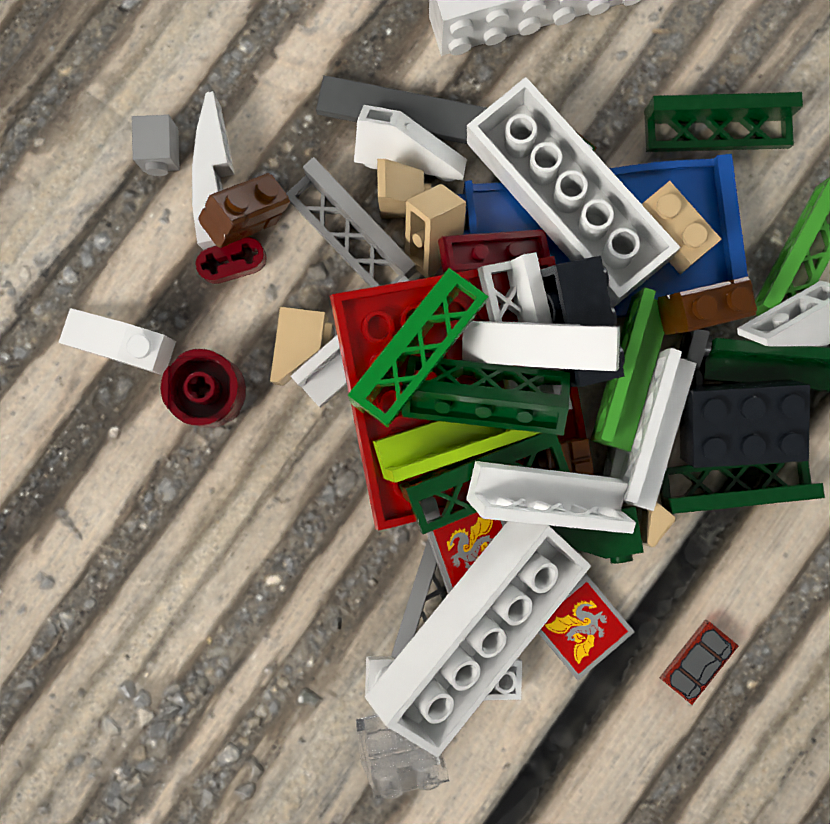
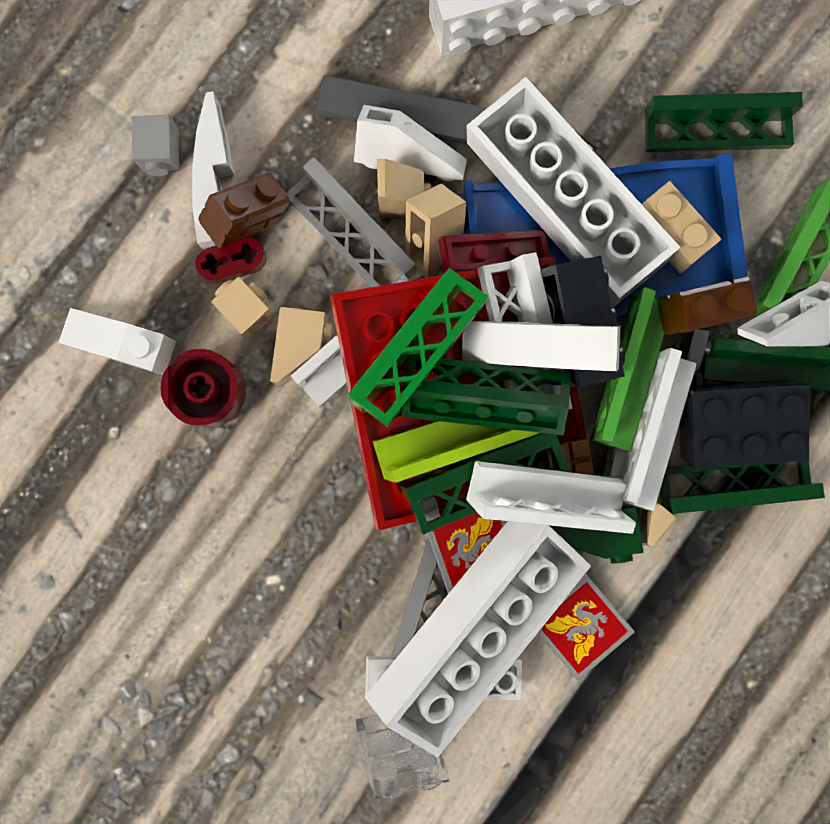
(243, 306): none -> tan brick
(699, 661): tile -> none

